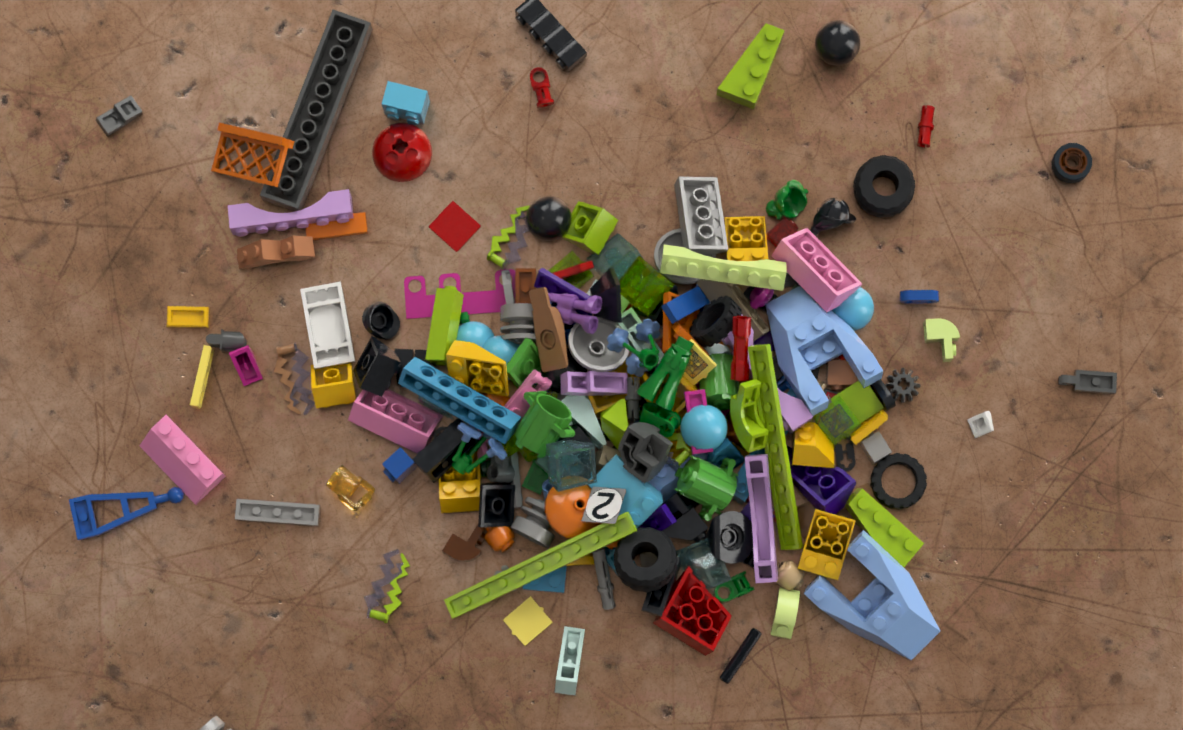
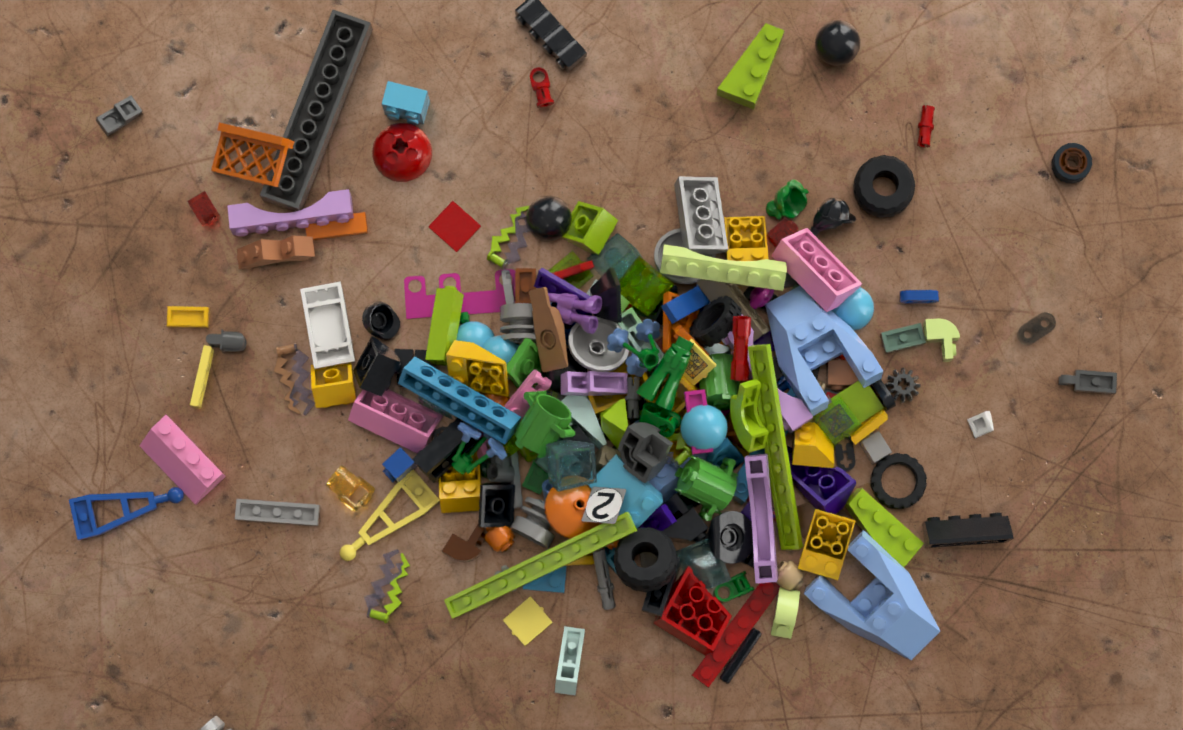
(203, 209): none -> clear red brick
(246, 365): dark pink slope -> none
(416, 490): none -> light yellow plate
(736, 632): none -> red plate
(903, 338): none -> sand green plate
(968, 531): none -> black slope
(1036, 329): none -> clear smoke plate

